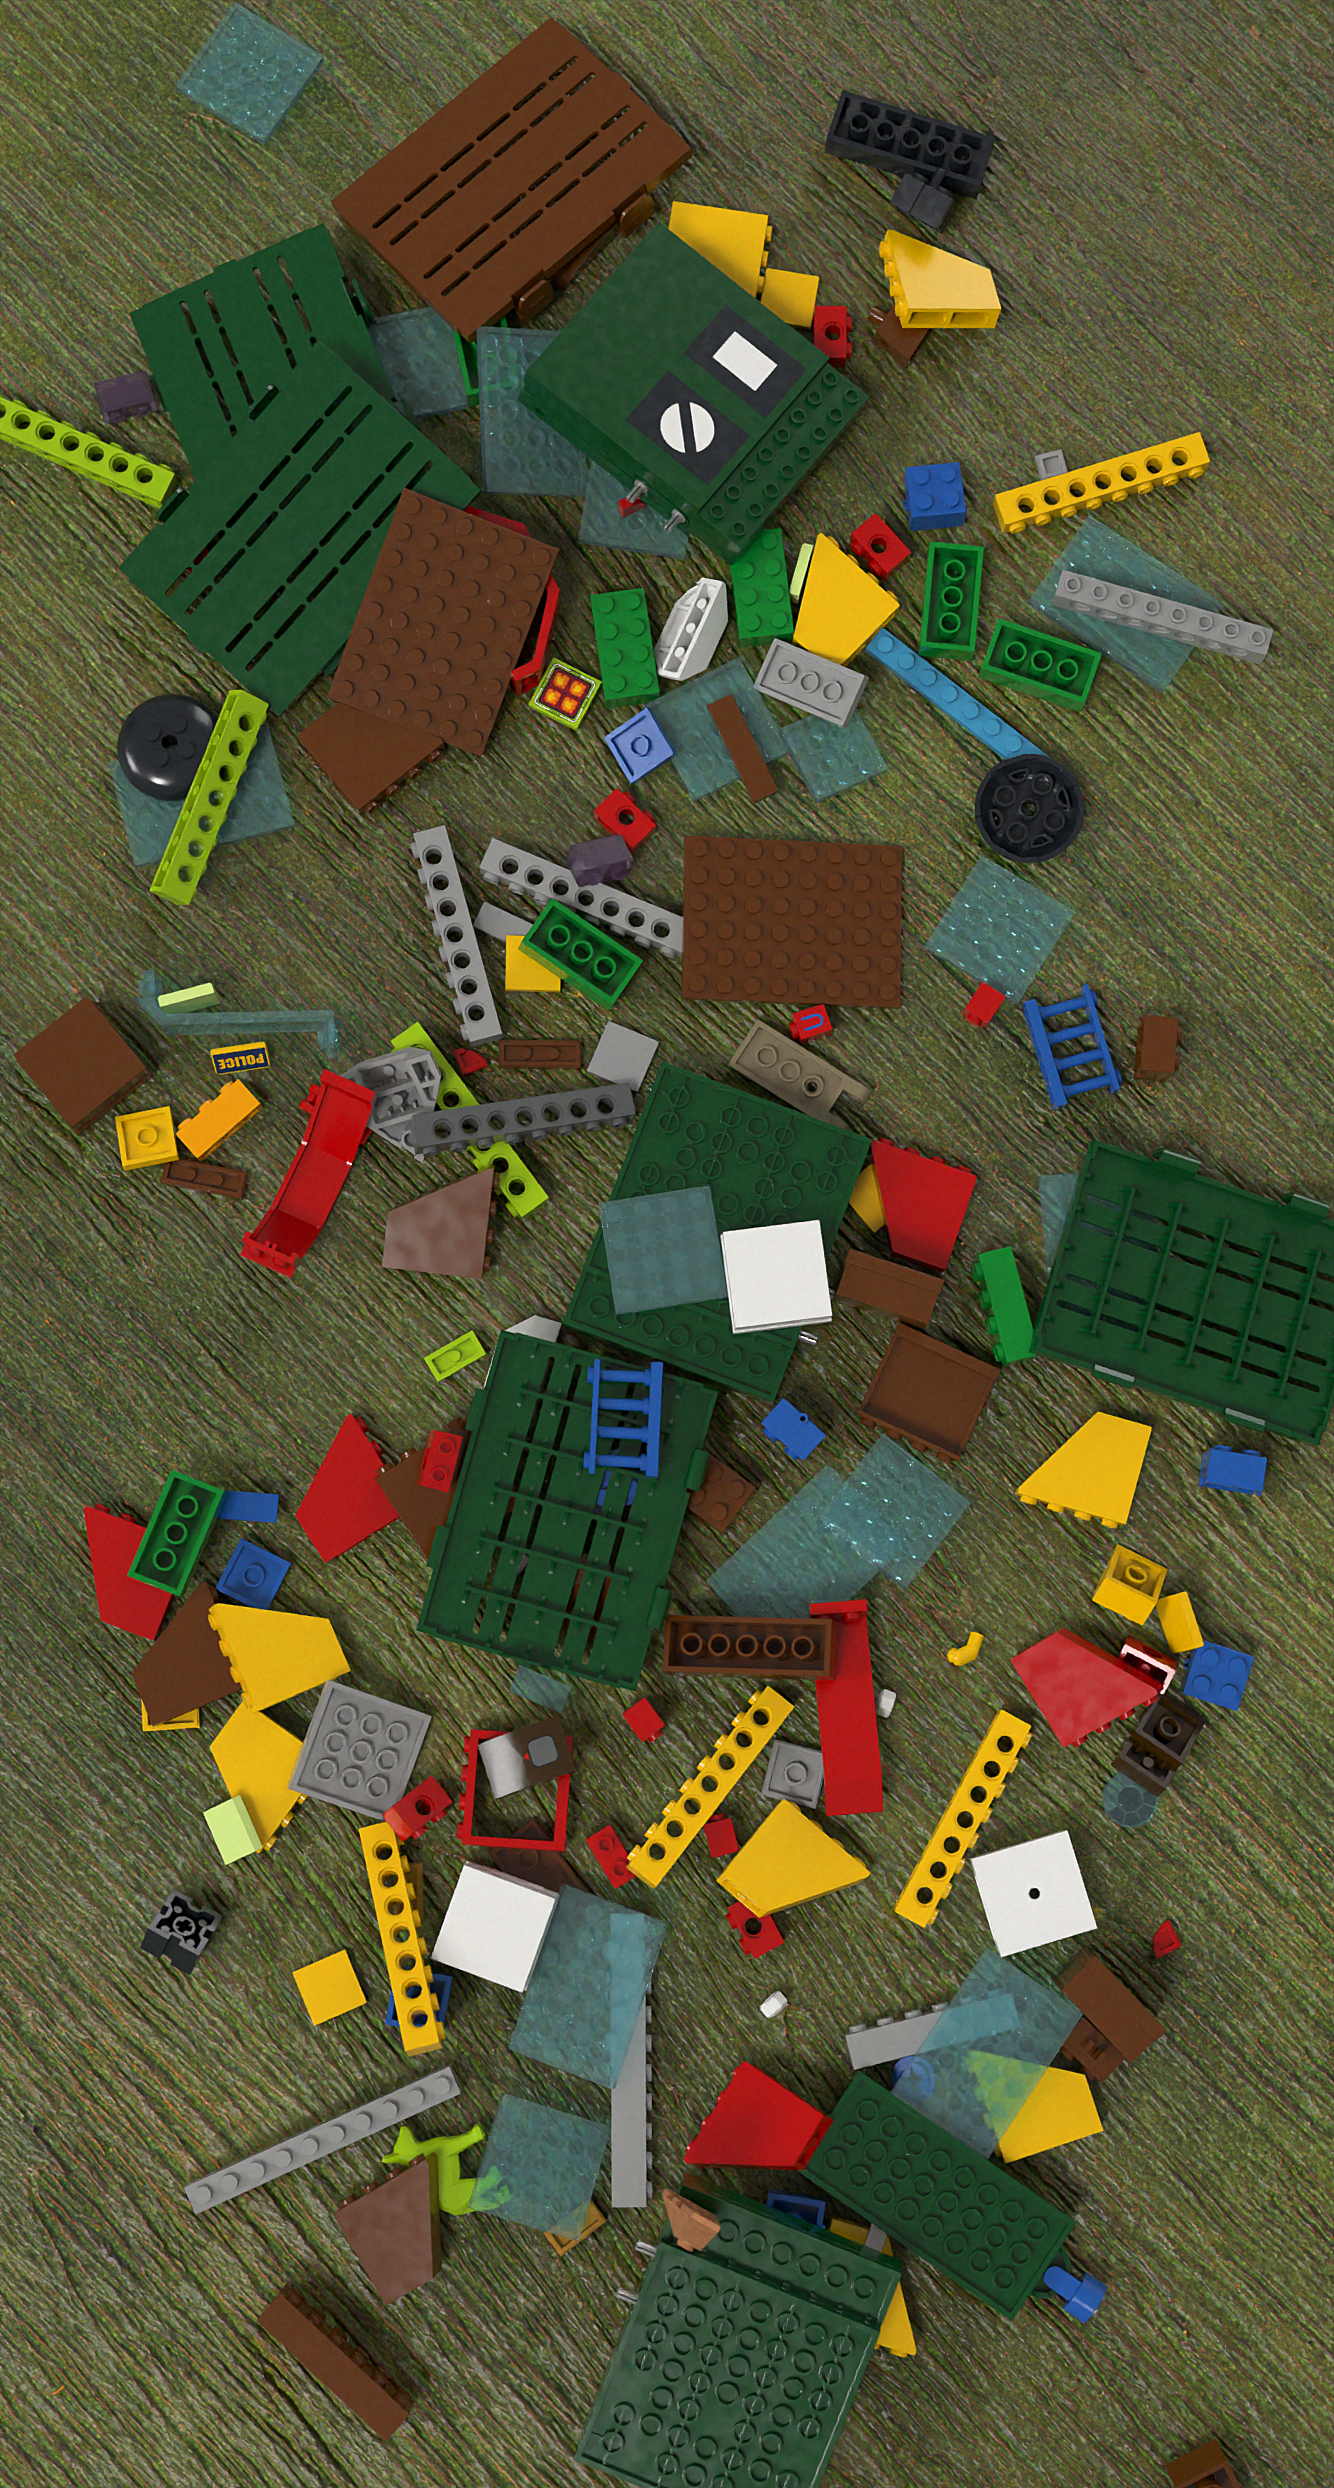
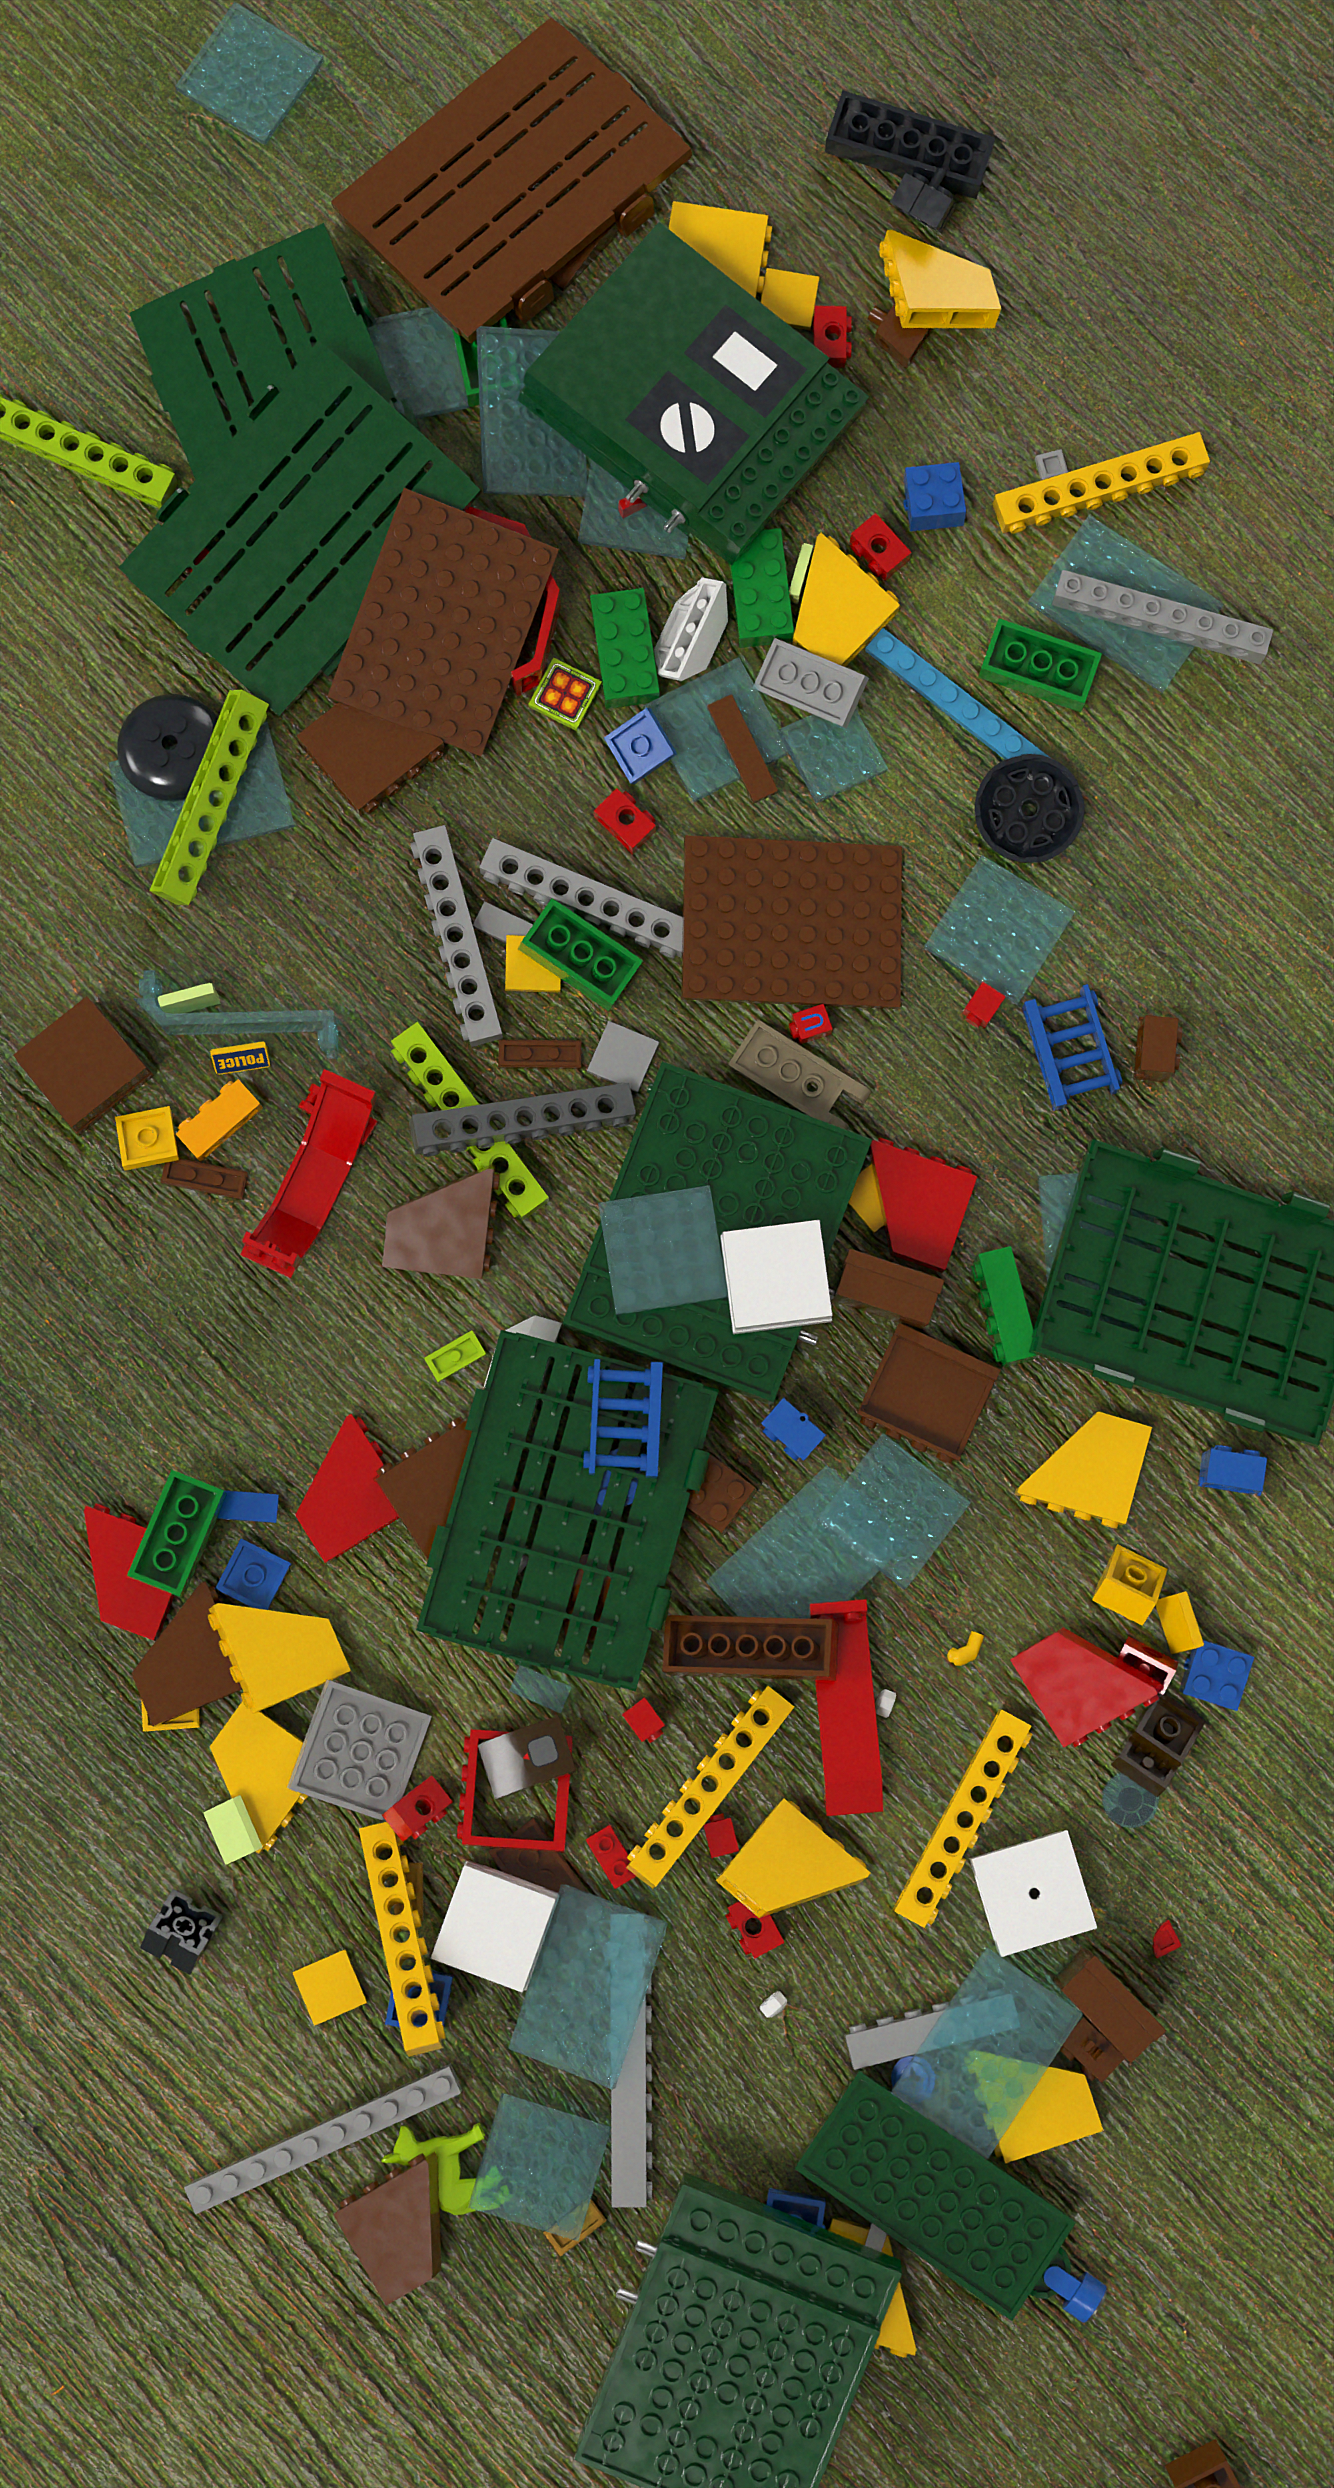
(125, 397): clear purple brick -> none
(336, 2362): reddish brown brick -> none
(404, 1086): light grey wedge -> none
(439, 1461): red brick -> none
(469, 1061): red tile -> none
(599, 861): clear purple brick -> none
(690, 2222): nougat wedge -> none
(758, 2126): red slope -> none
(794, 1774): light grey tile -> none
(950, 601): green brick -> none

